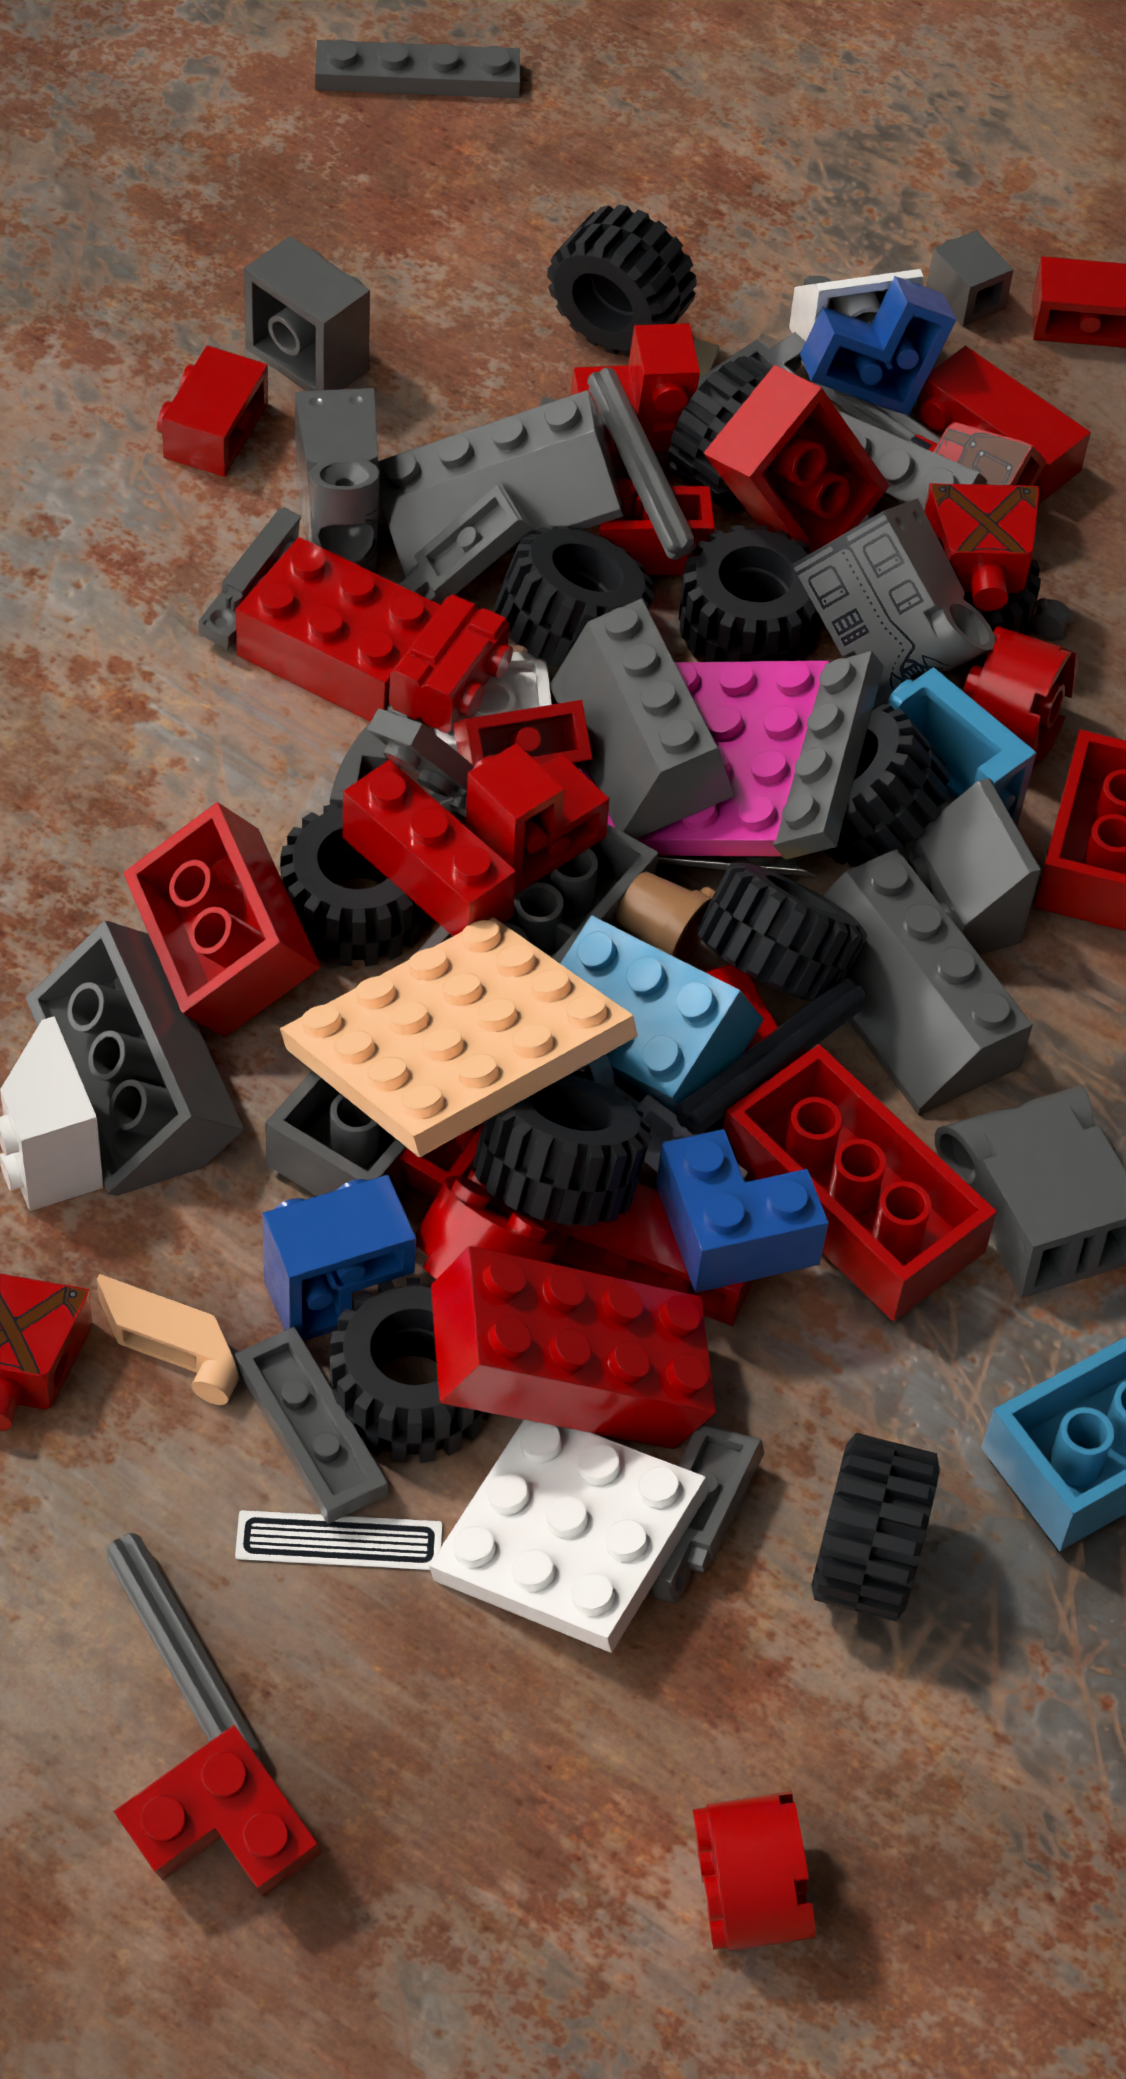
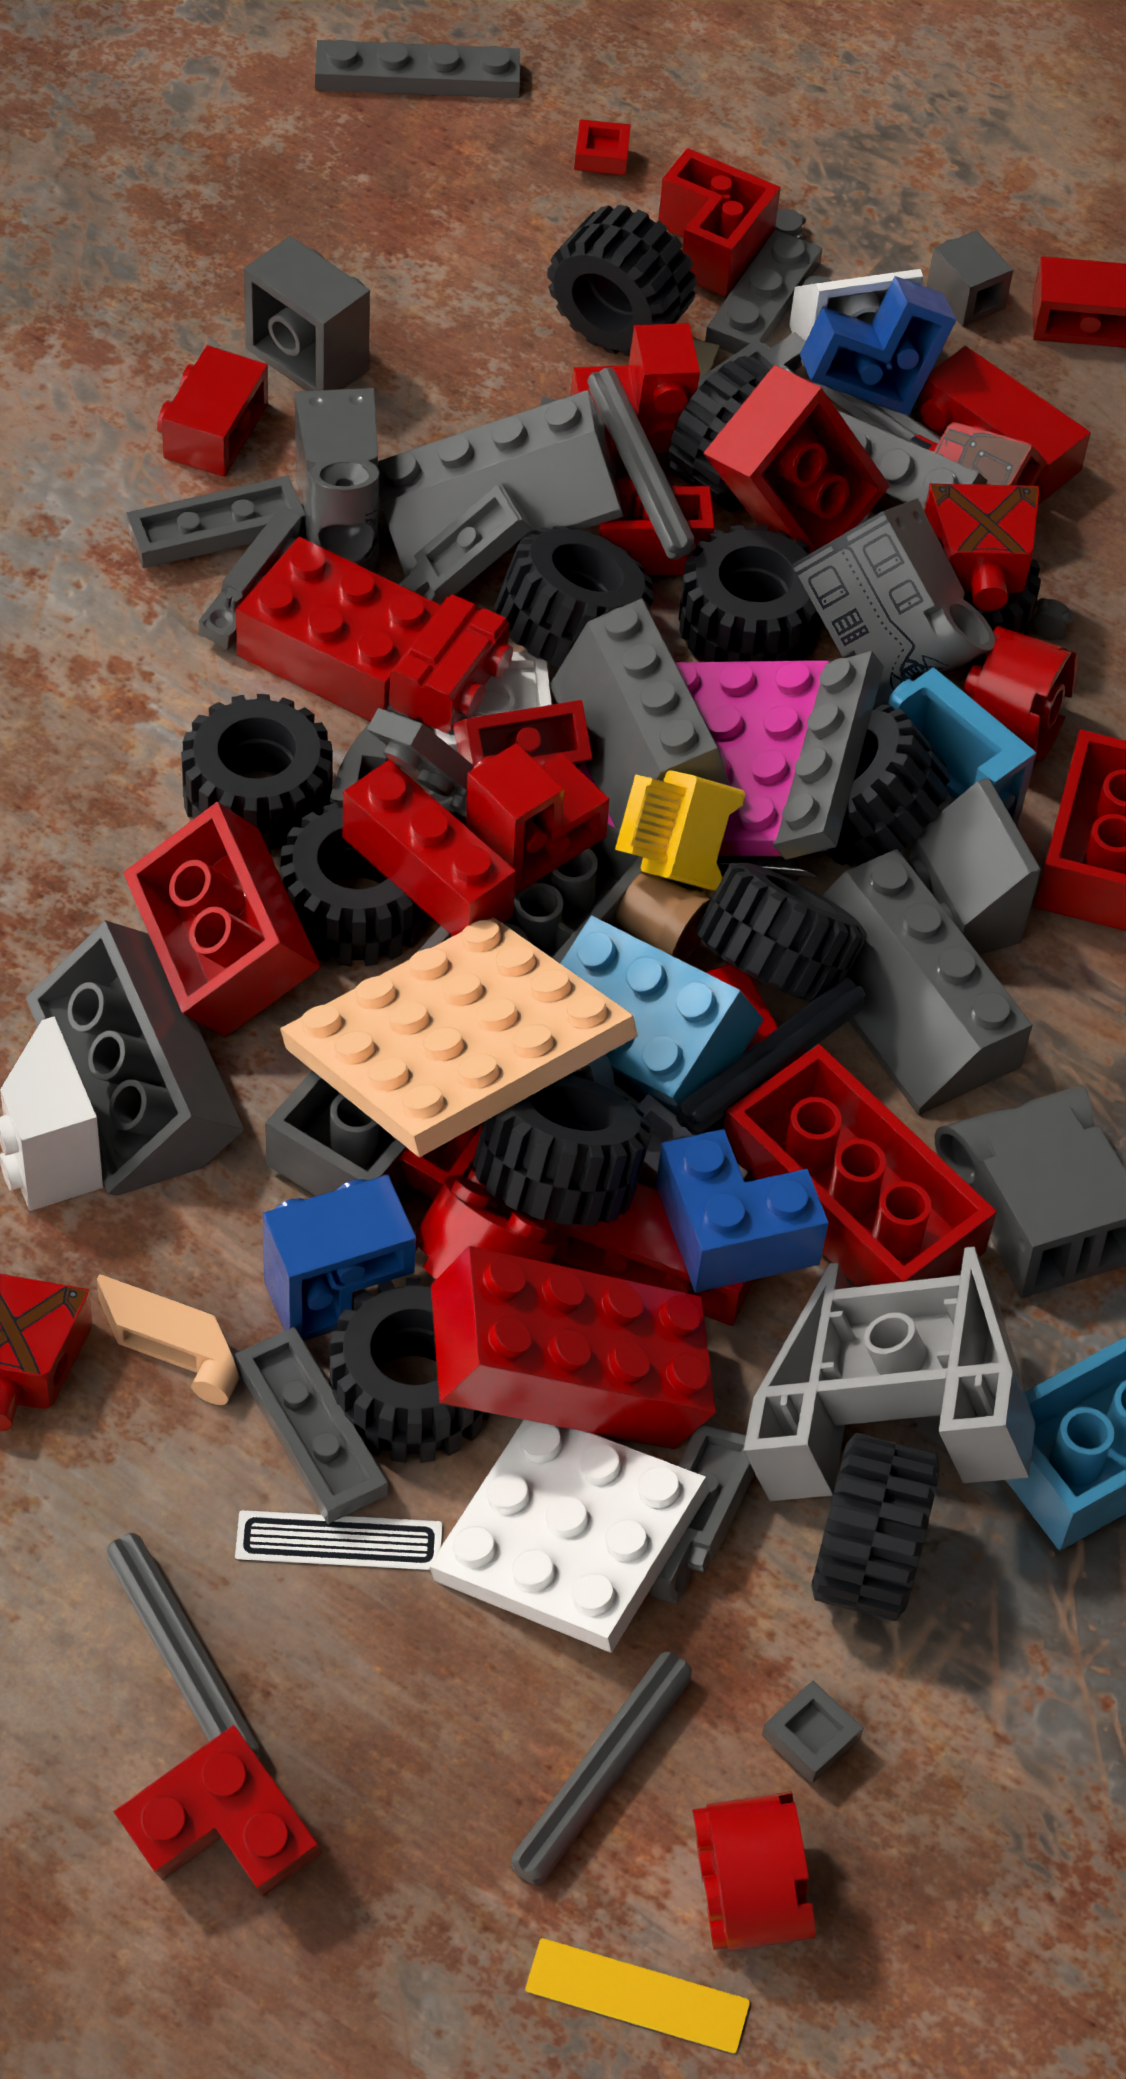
(209, 521): none -> dark grey plate
(258, 738): none -> black tyre
(600, 1768): none -> dark grey axle
(602, 147): none -> red plate
(637, 1995): none -> yellow sticker
(678, 826): none -> yellow piece
(720, 215): none -> red brick
(763, 292): none -> dark grey plate
(790, 222): none -> dark grey piece
(812, 1731): none -> dark grey plate
(886, 1358): none -> light grey wedge

